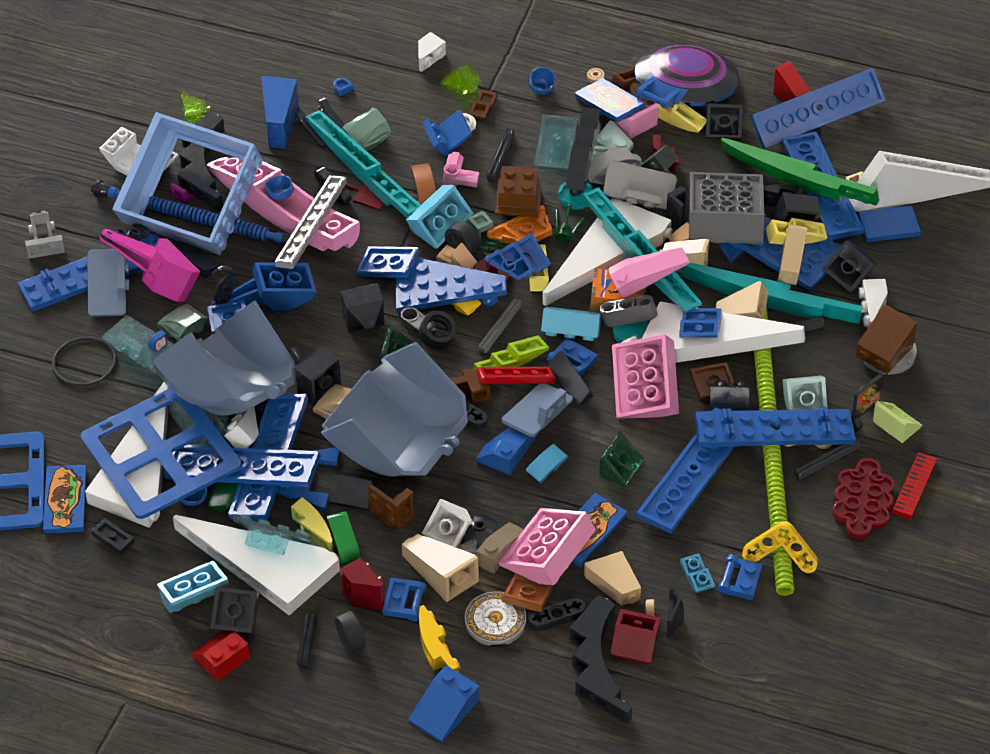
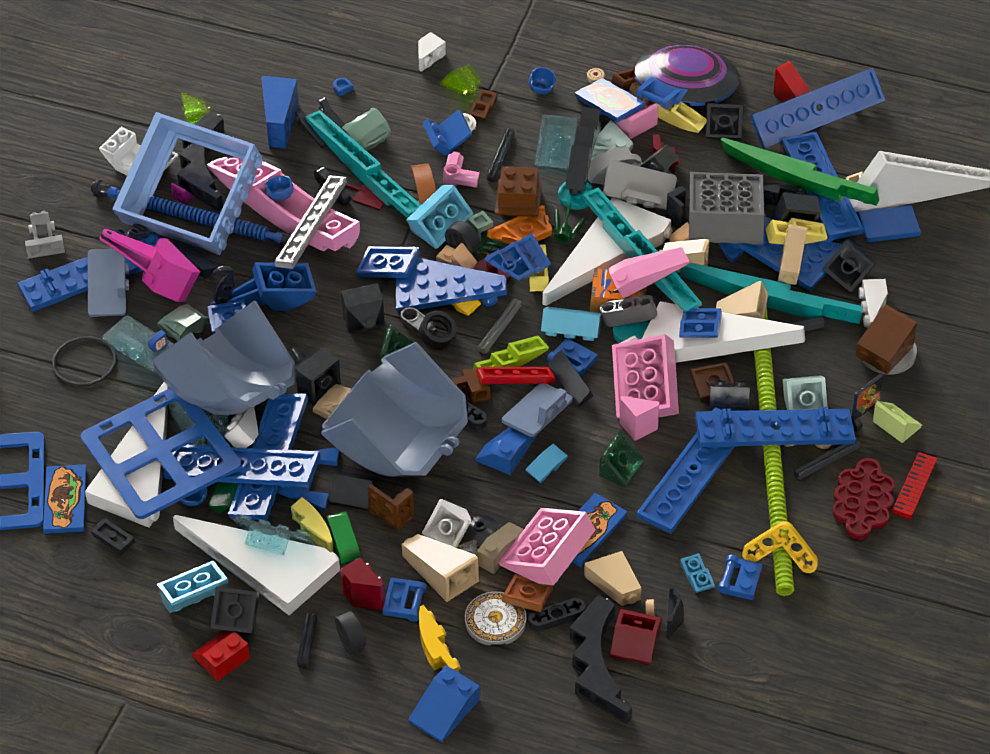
(639, 416): none -> bright pink slope

